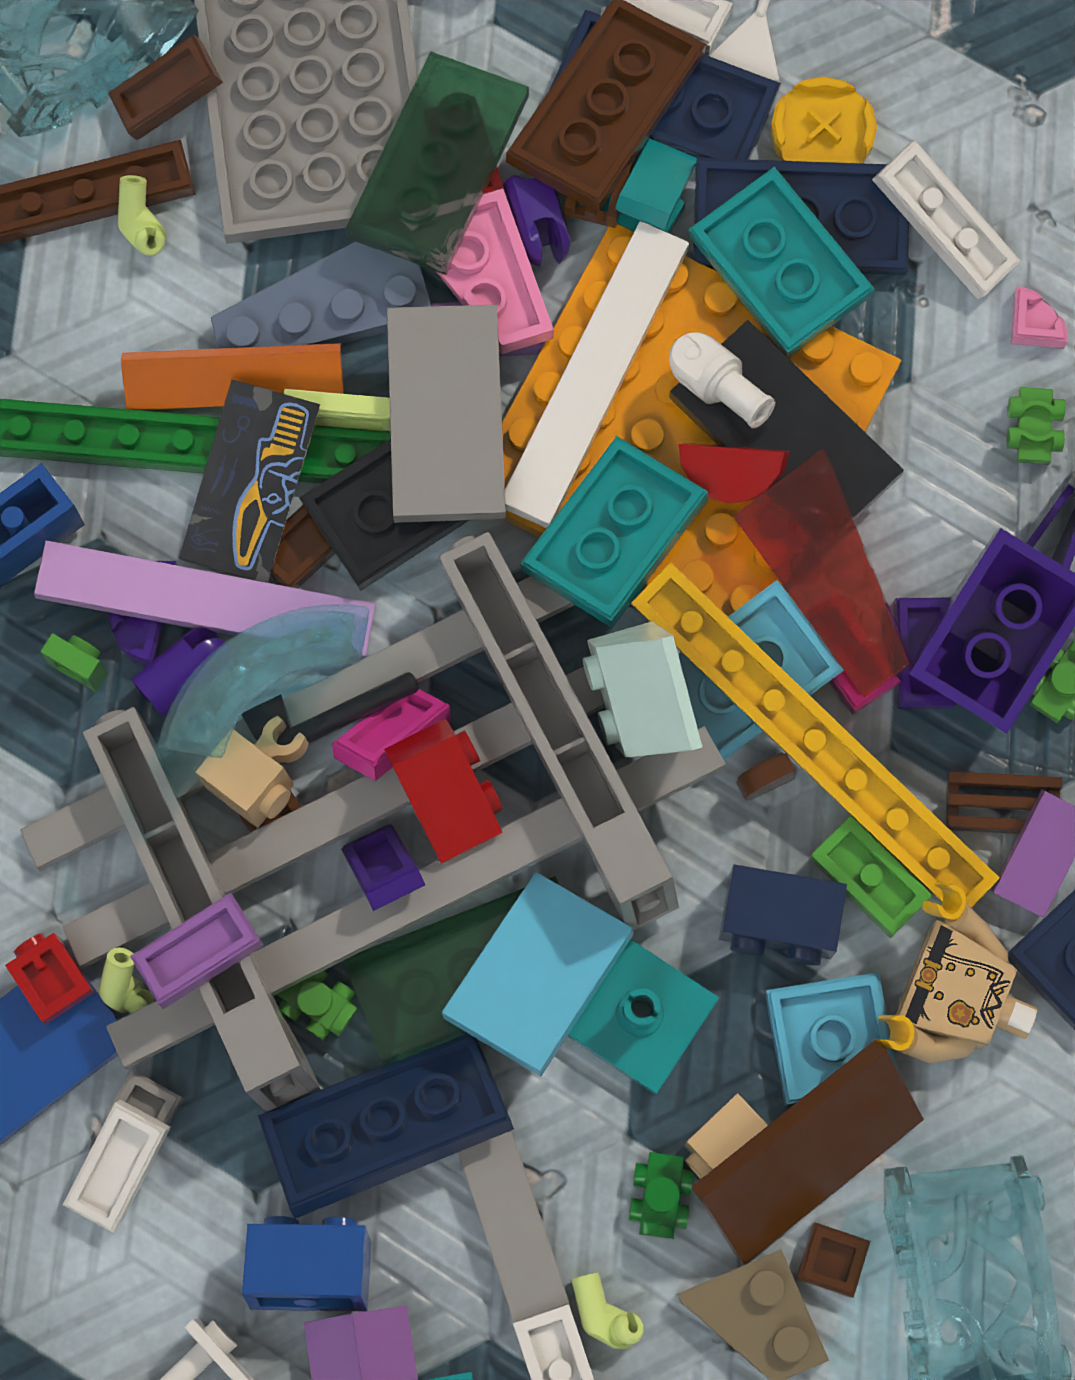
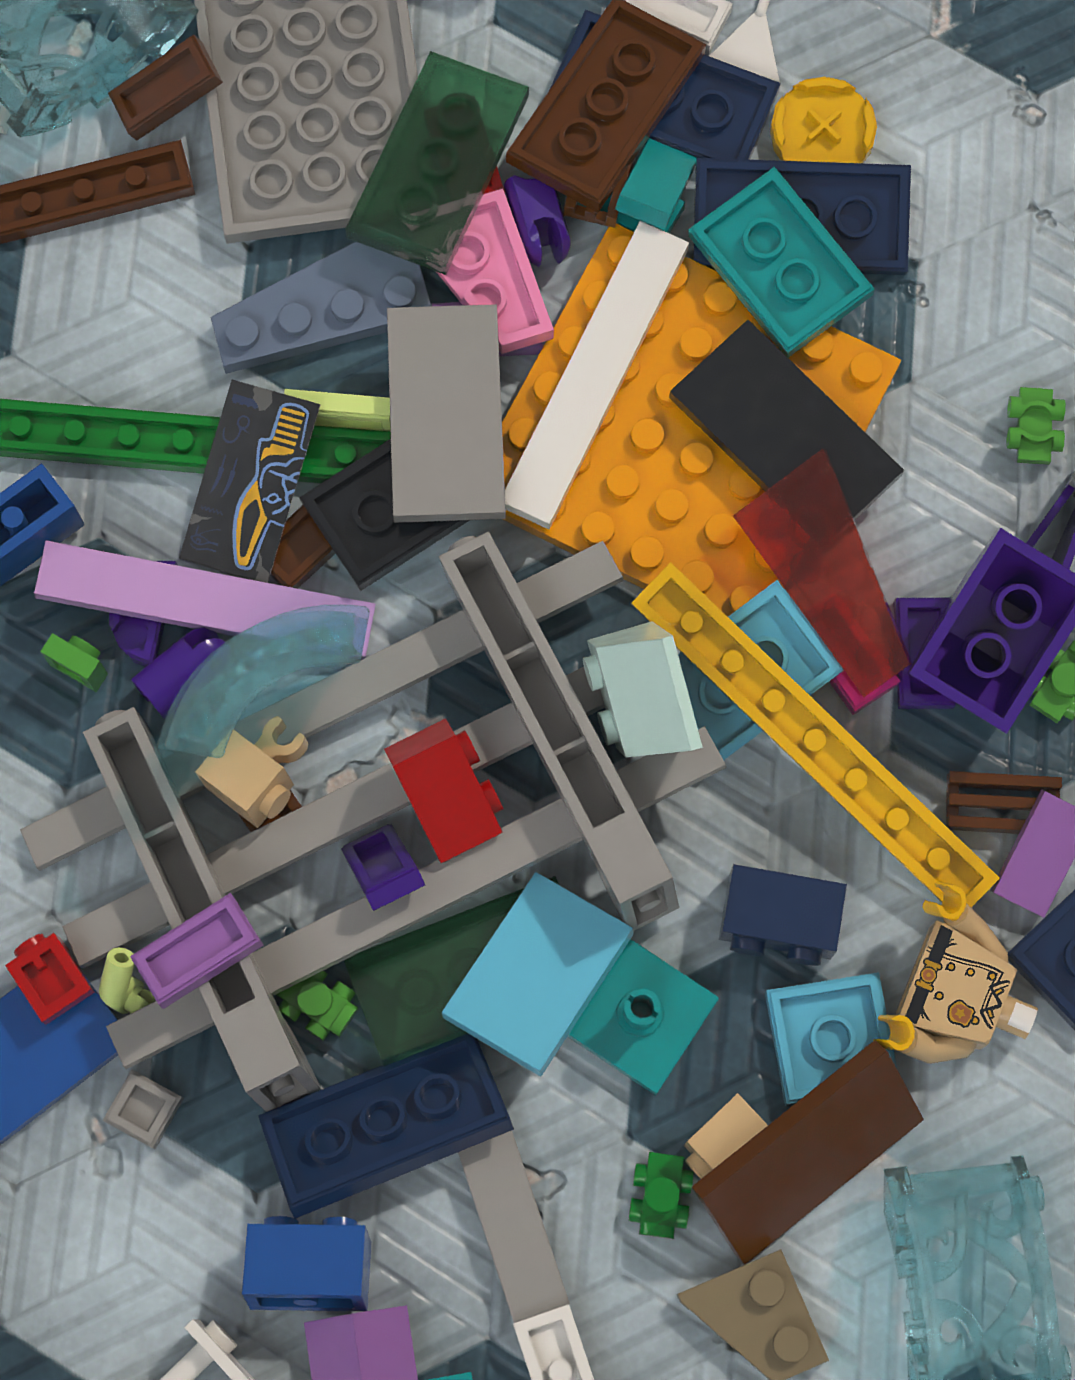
(116, 1166): white tile -> none
(135, 218): yellowish green arm -> none
(205, 375): orange tile -> none
(333, 718): black piece -> none
(365, 742): dark pink tile -> none
(602, 1319): yellowish green arm -> none
(614, 531): teal tile -> none
(717, 376): white arm -> none
(732, 472): red tile -> none
(766, 776): reddish brown tile -> none
(833, 1260): reddish brown tile -> none
(872, 876): bright green plate -> none
(946, 220): white tile -> none
(1036, 321): bright pink tile -> none

